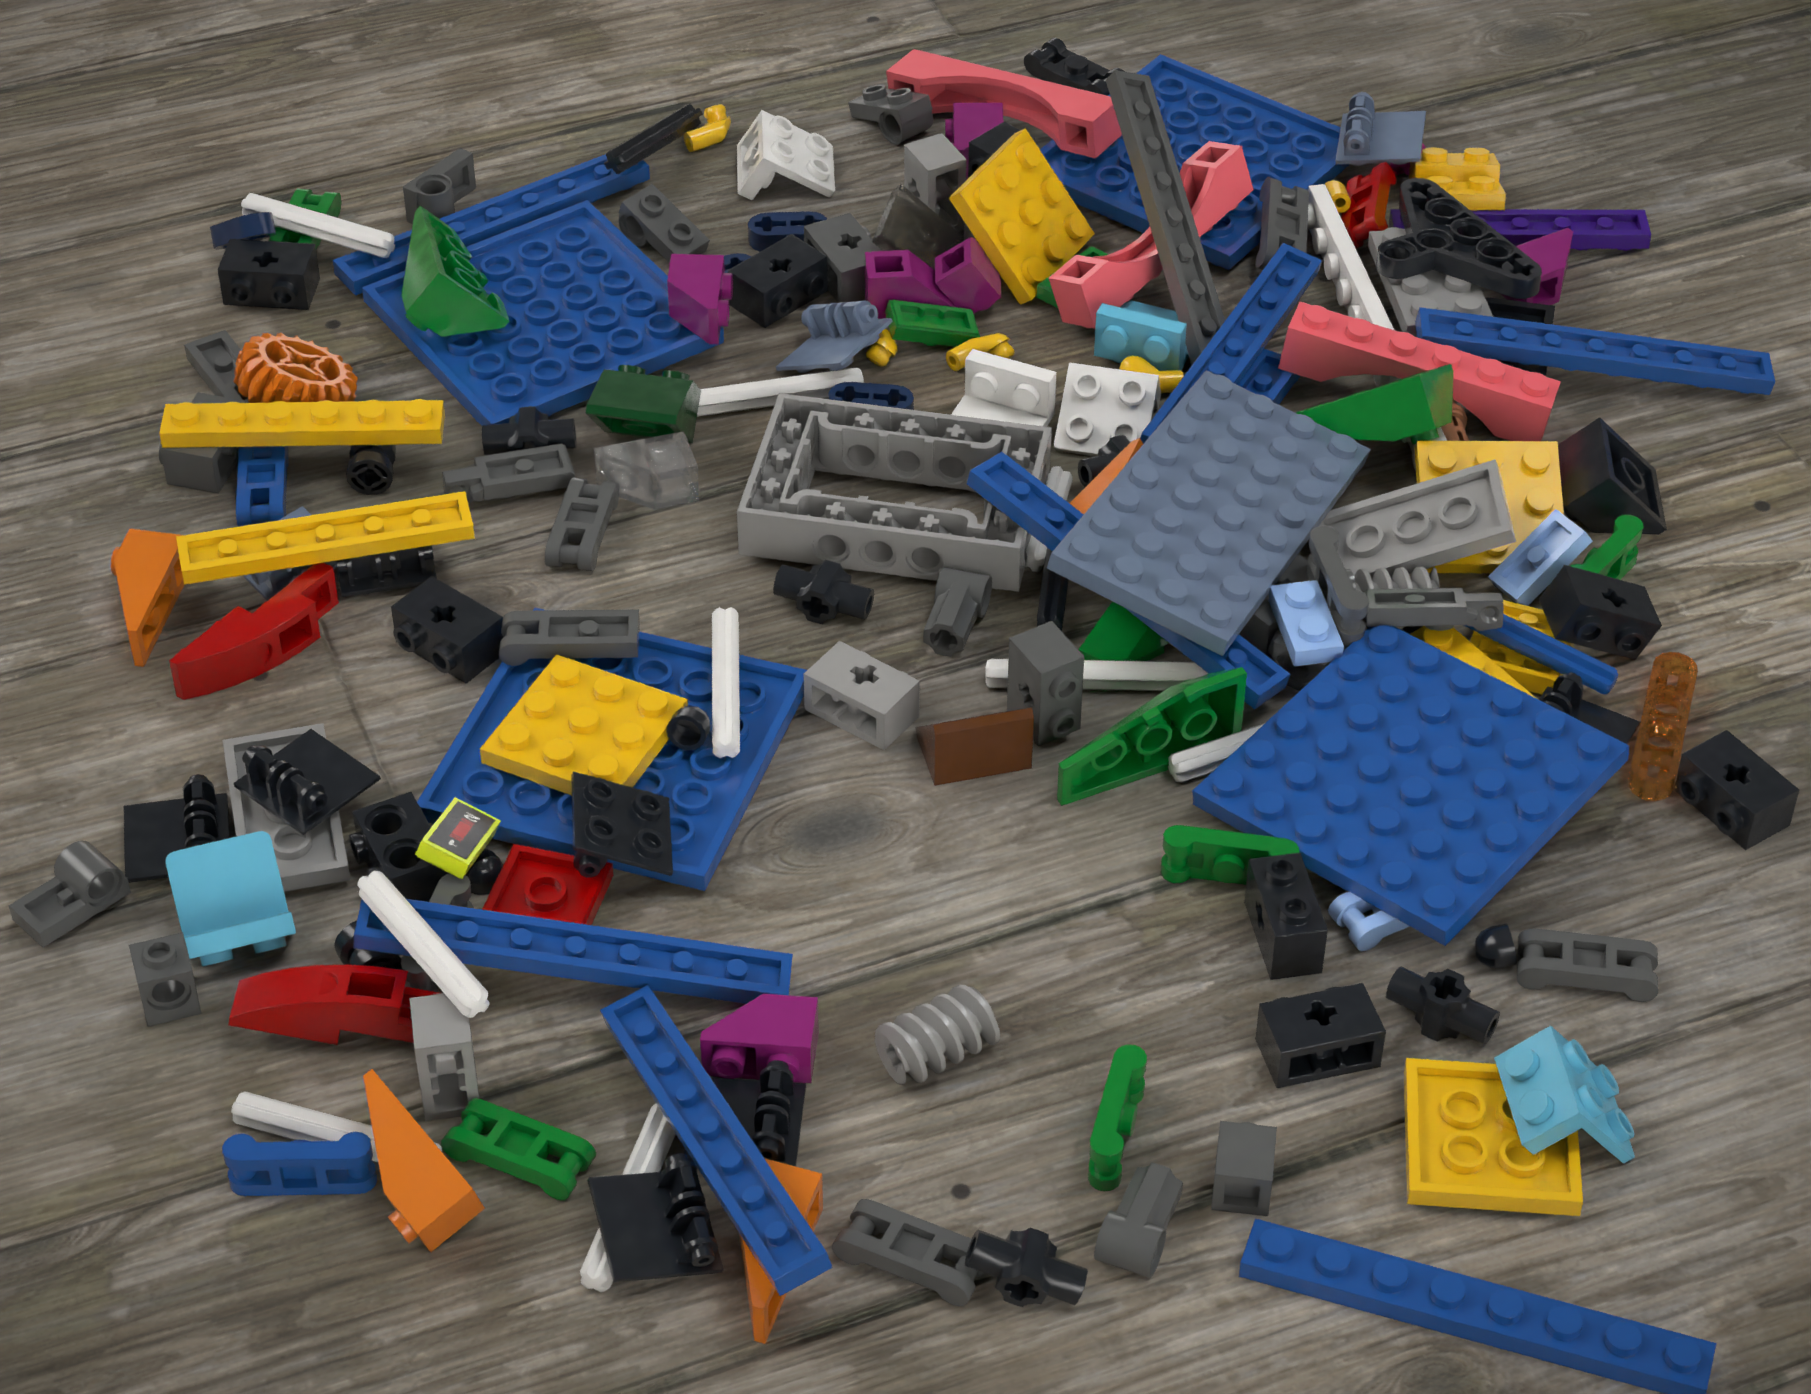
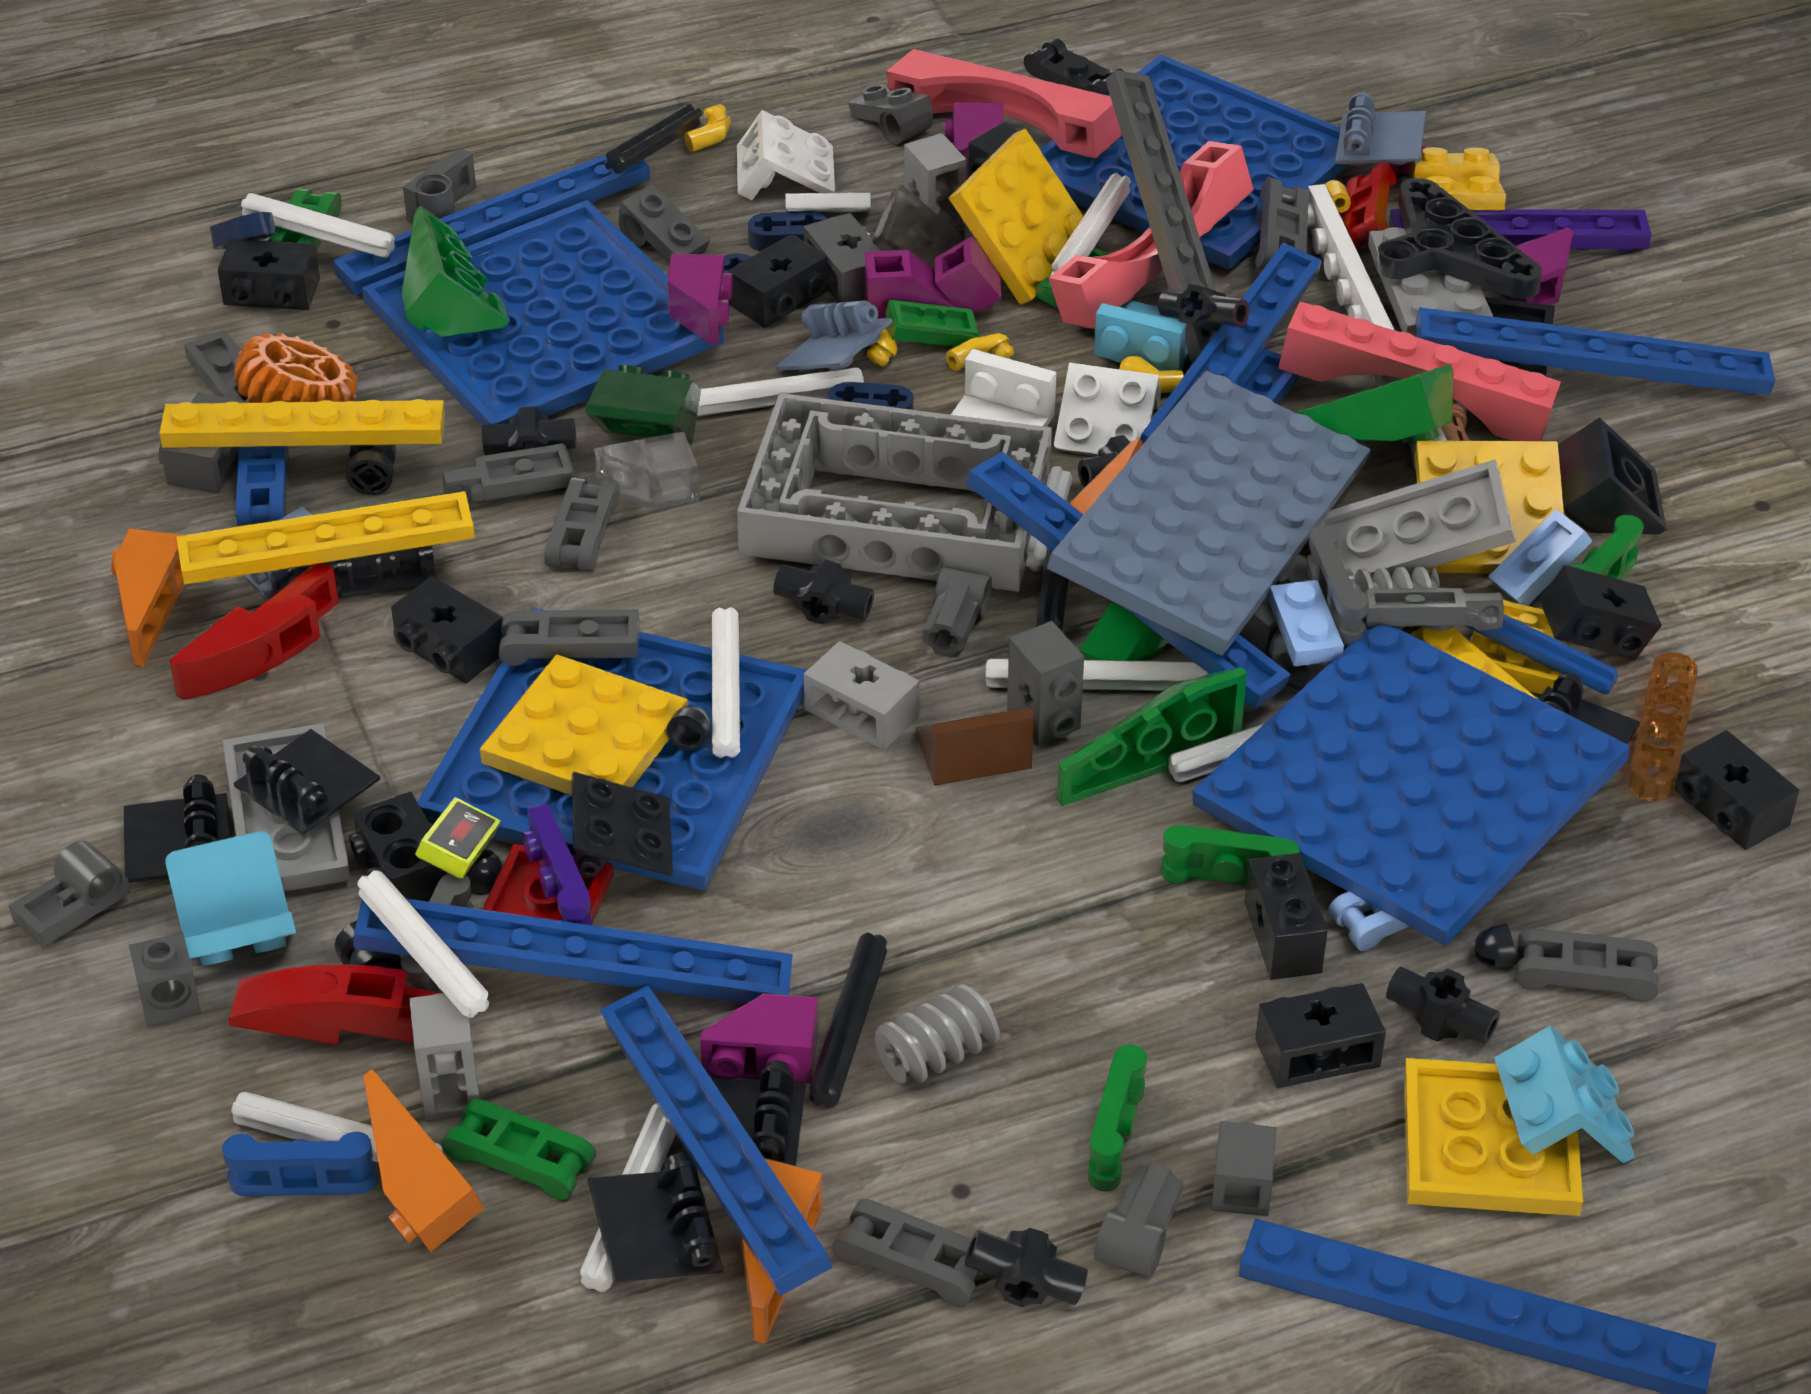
(558, 870): none -> dark purple plate
(828, 202): none -> white tile
(848, 1020): none -> black axle
(1095, 220): none -> white axle
(1203, 308): none -> black axle

